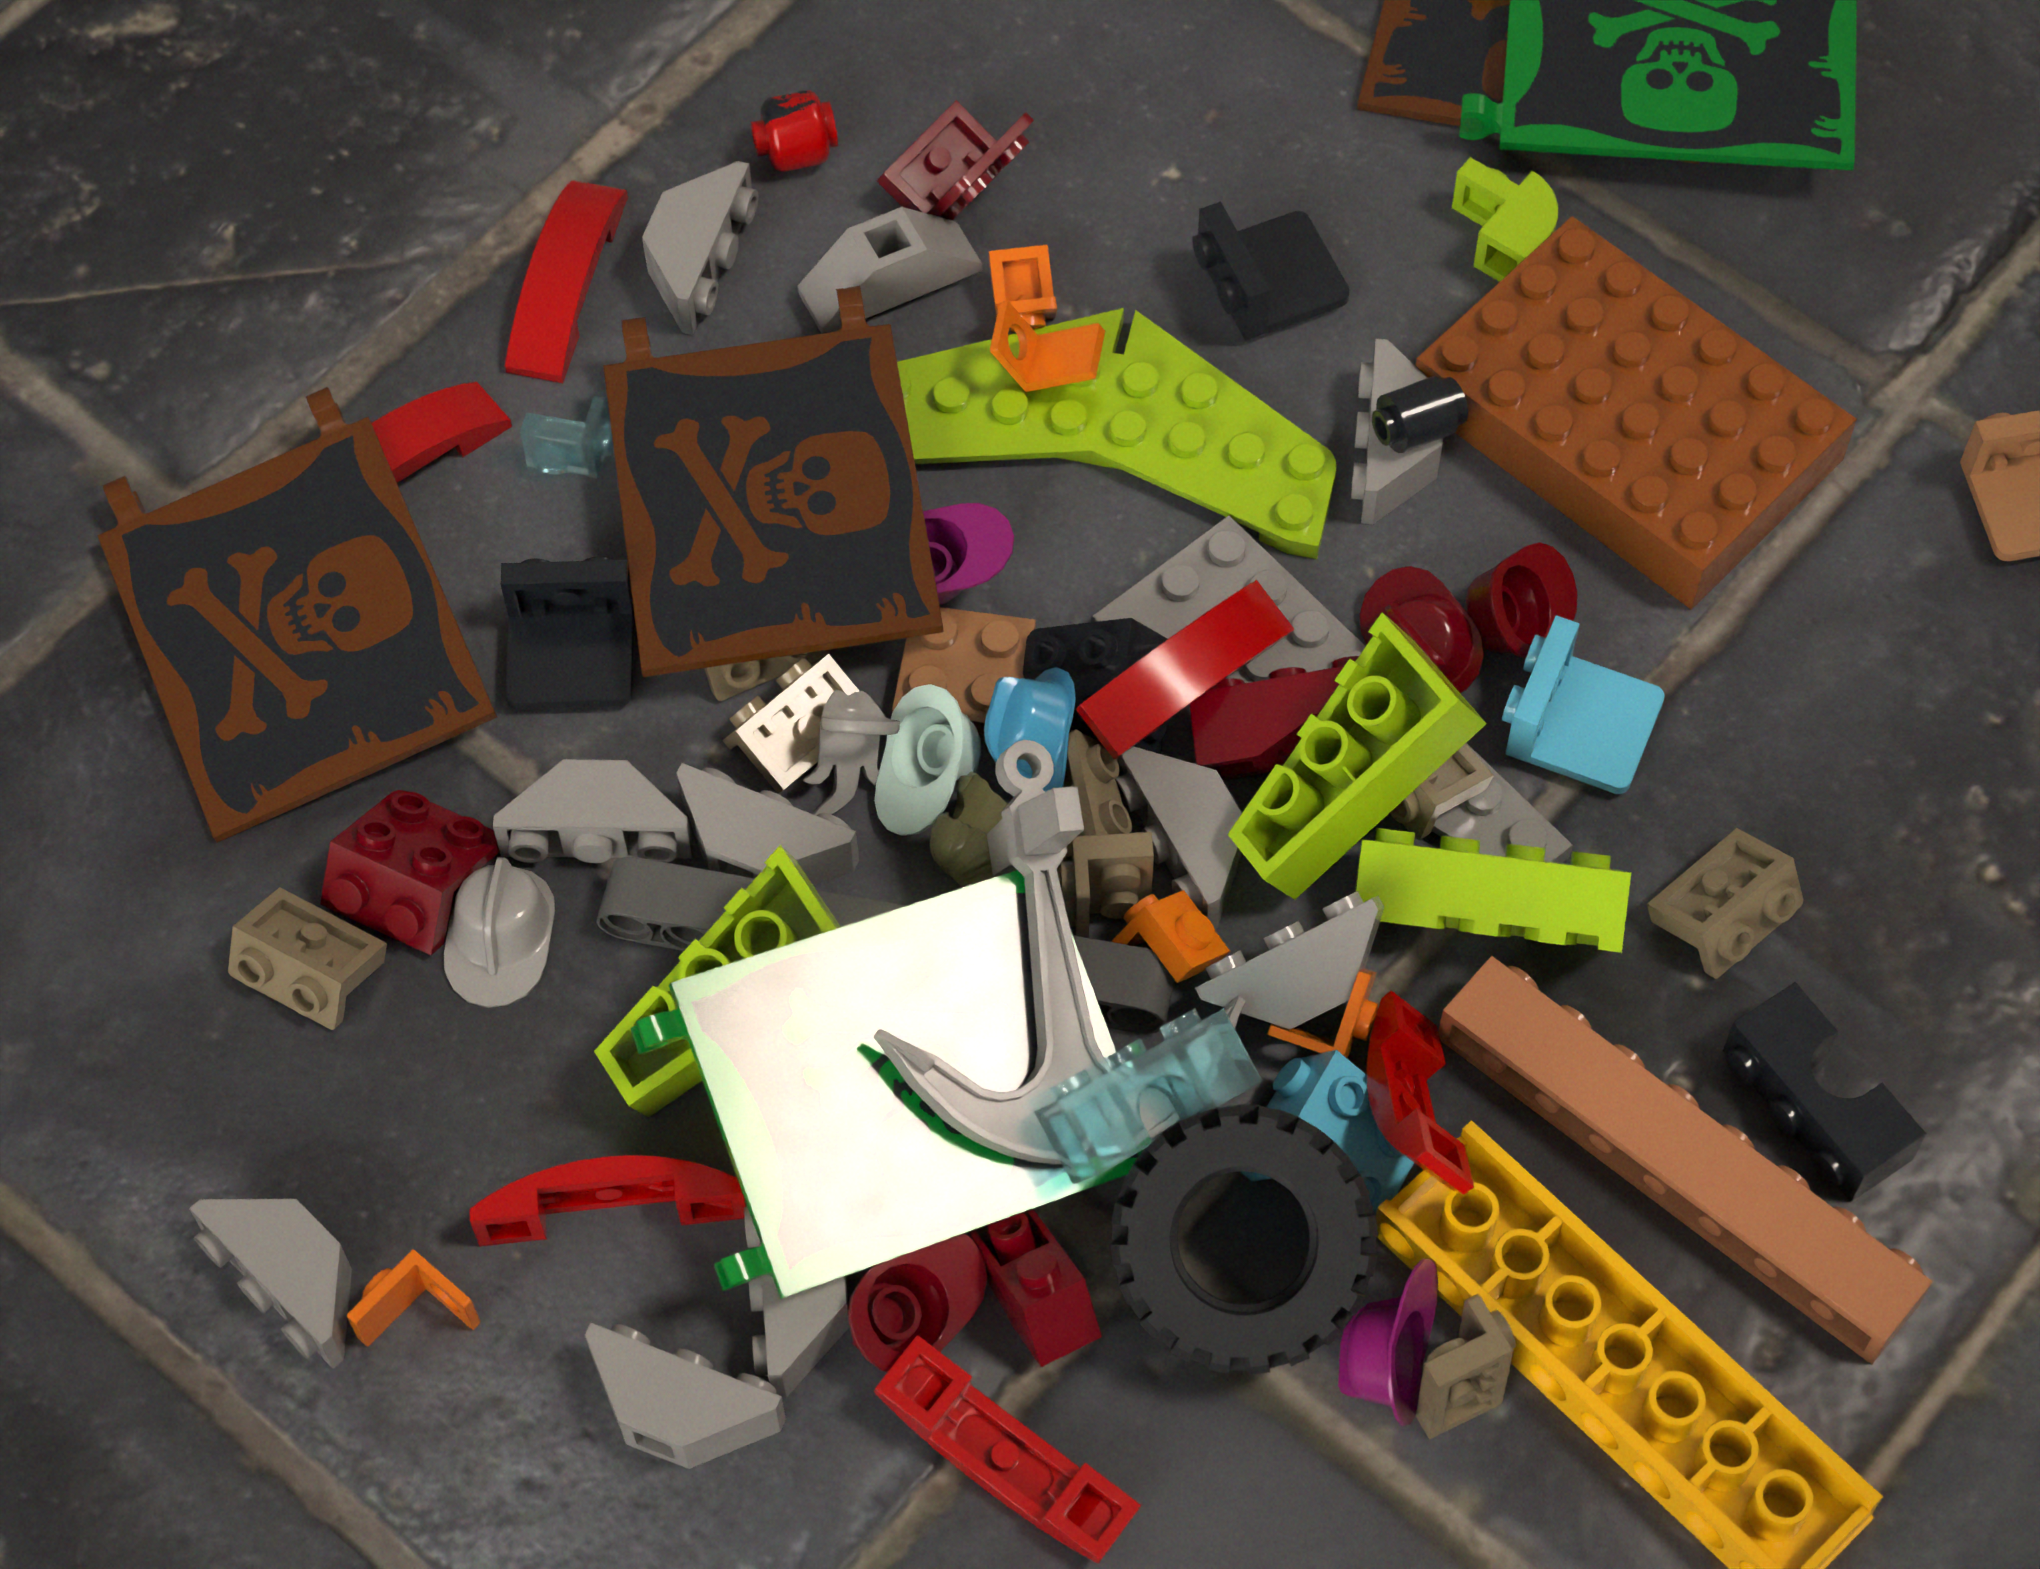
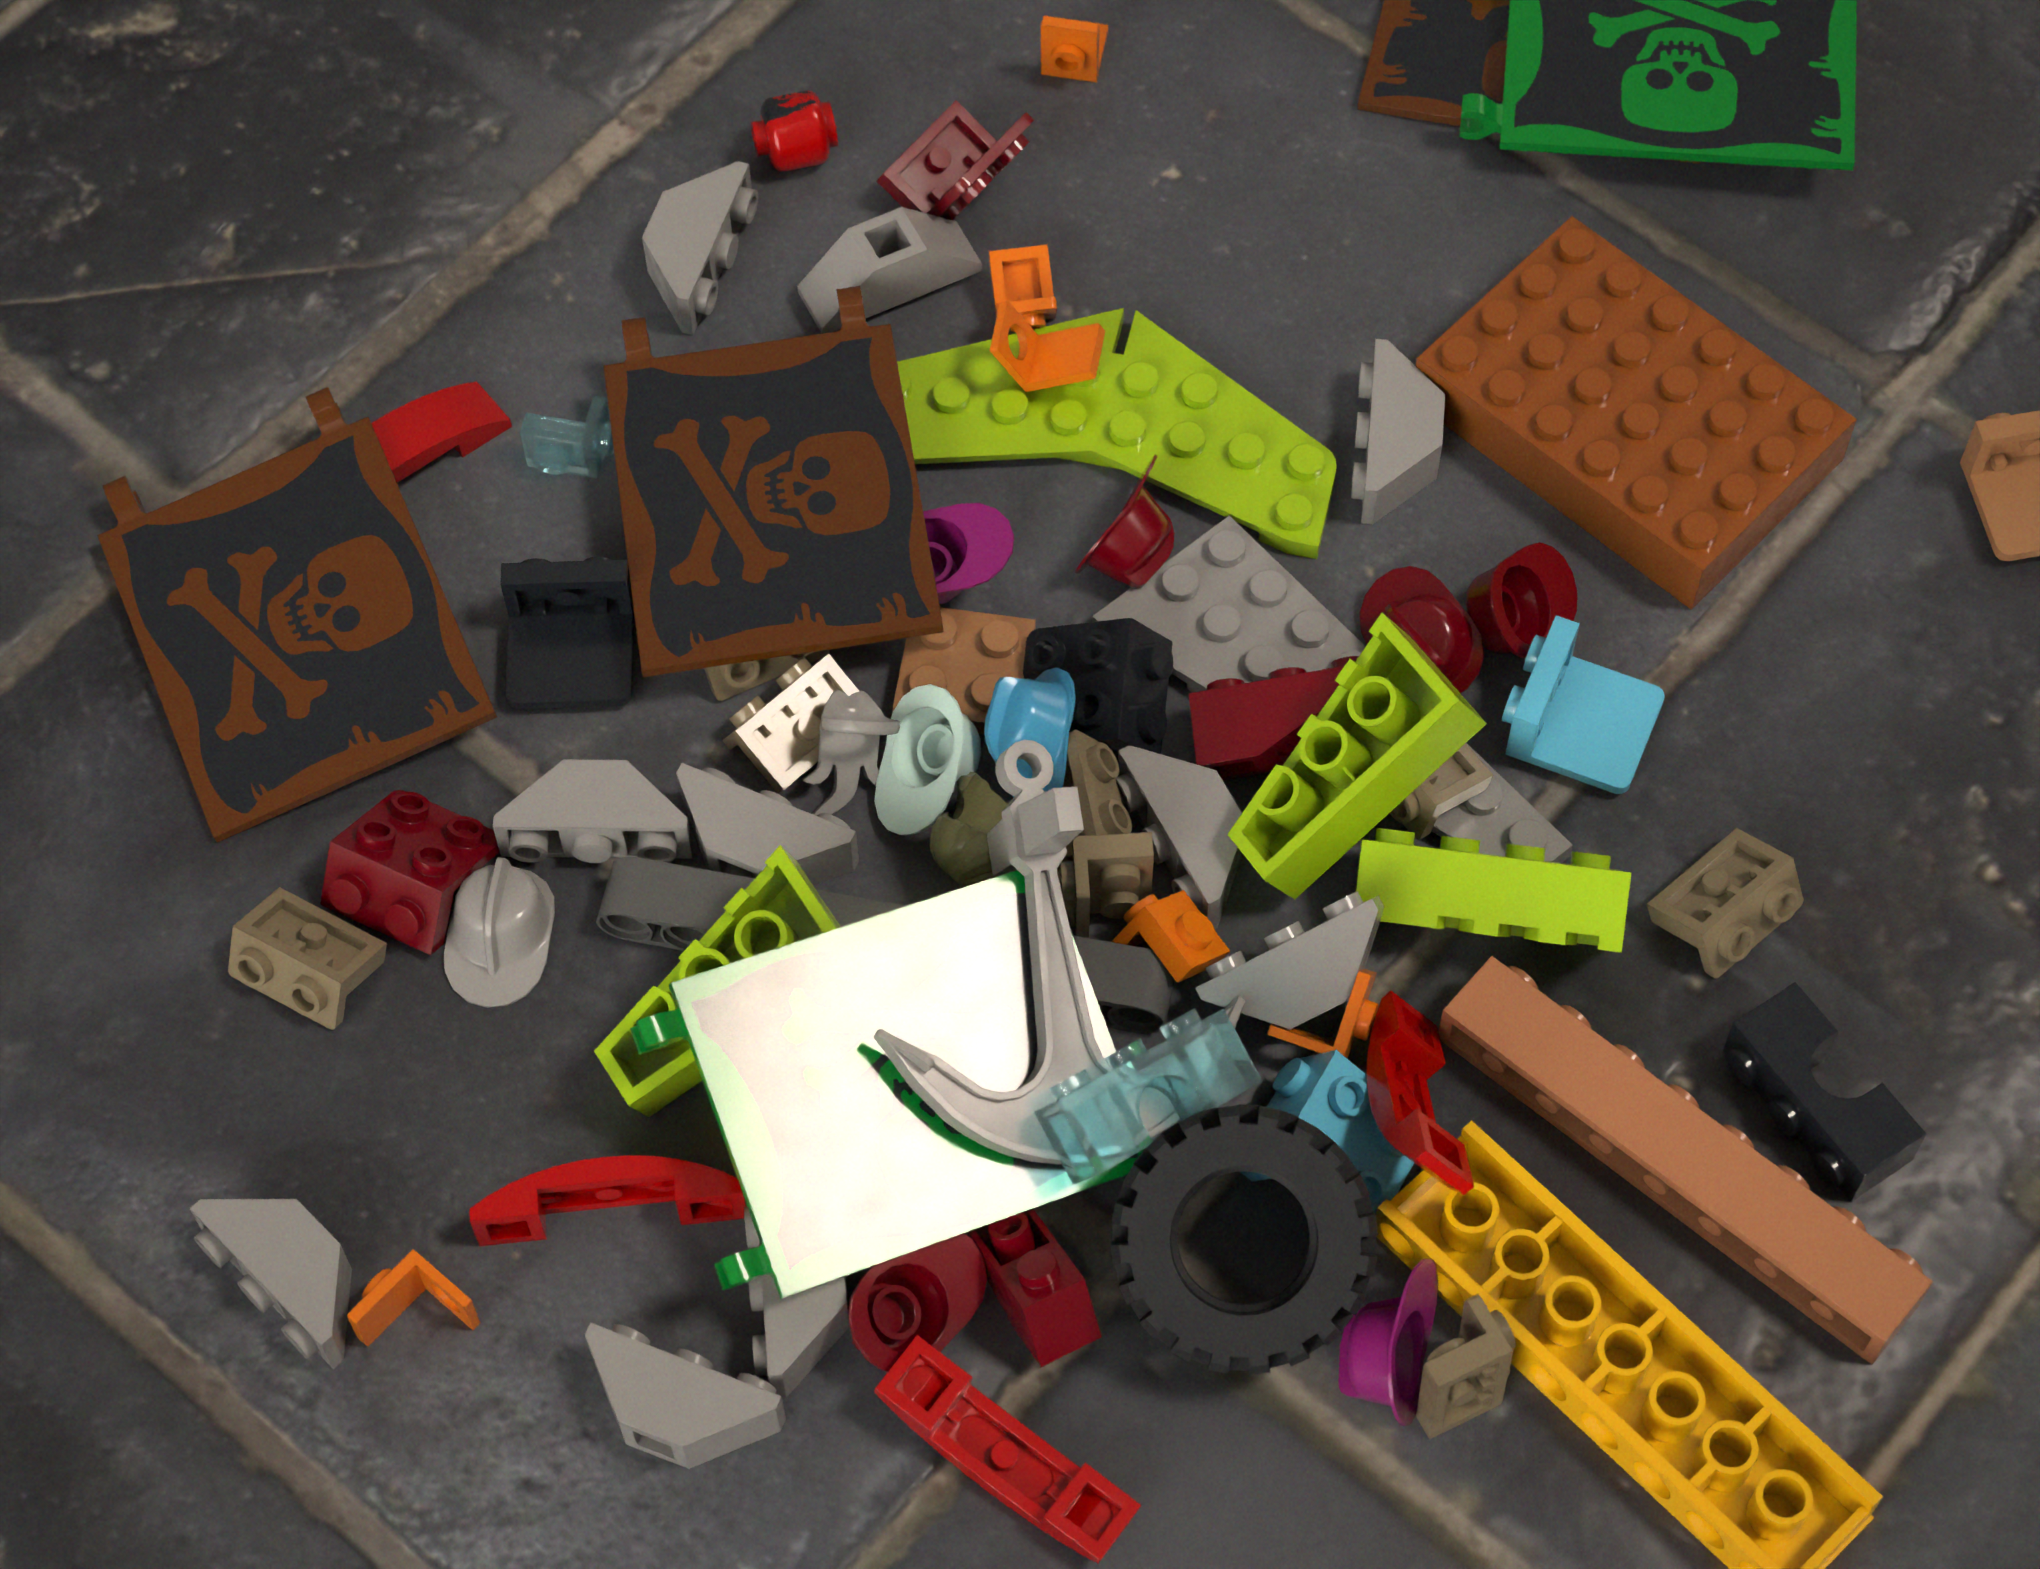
(559, 279): red slope -> none
(1072, 48): none -> orange bracket
(1136, 541): none -> dark red piece
(1184, 668): red slope -> none
(1269, 270): black bracket -> none
(1419, 413): black brick -> none
(1511, 215): lime brick -> none

